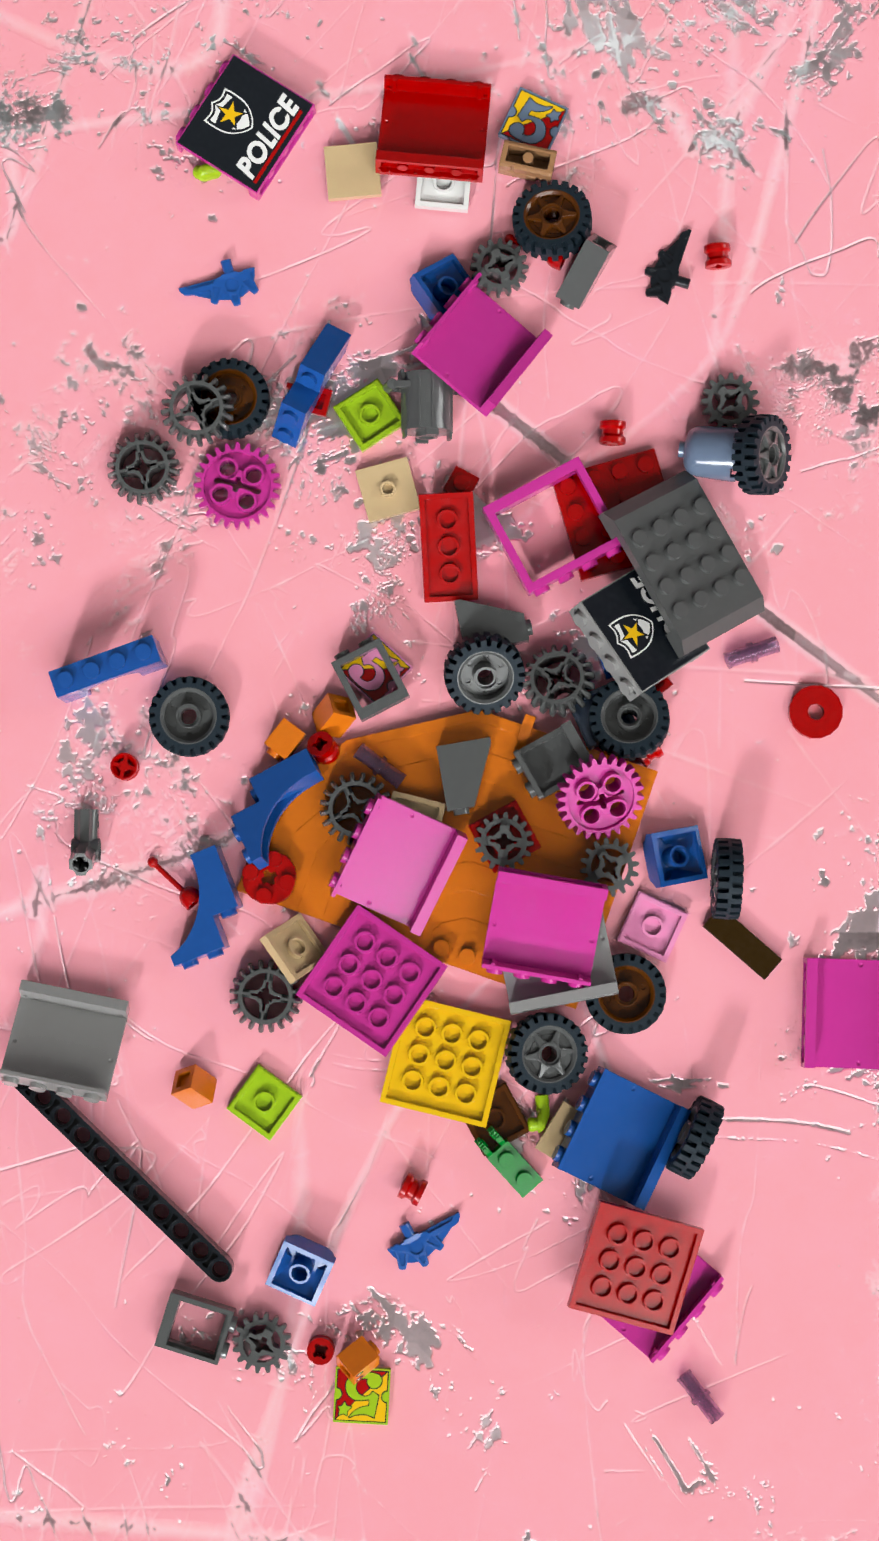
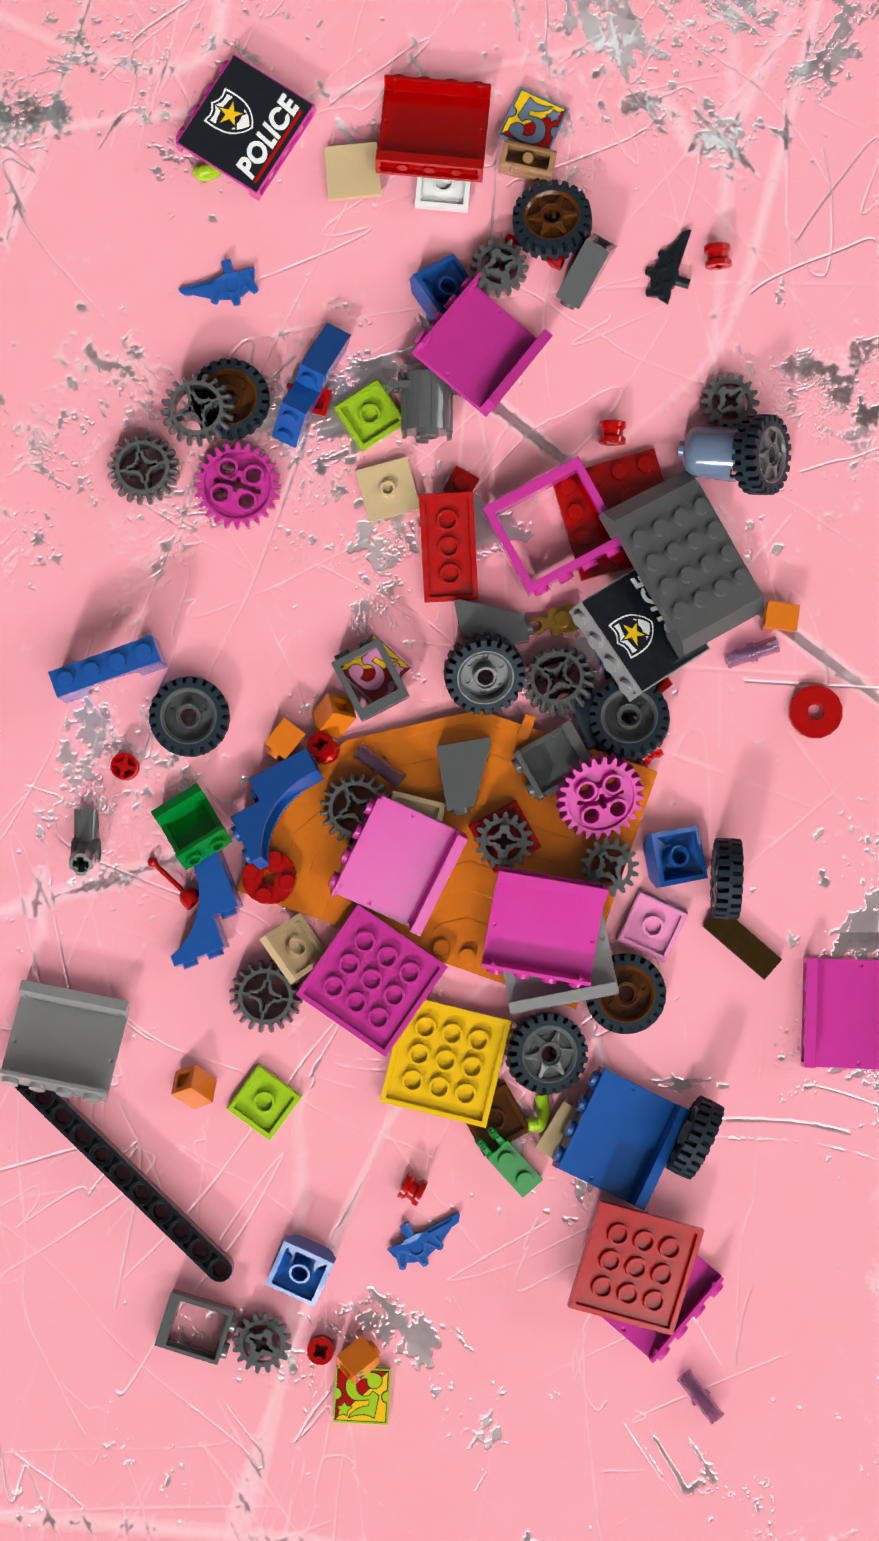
(191, 826): none -> green panel
(557, 620): none -> pearl gold plate
(780, 616): none -> orange panel

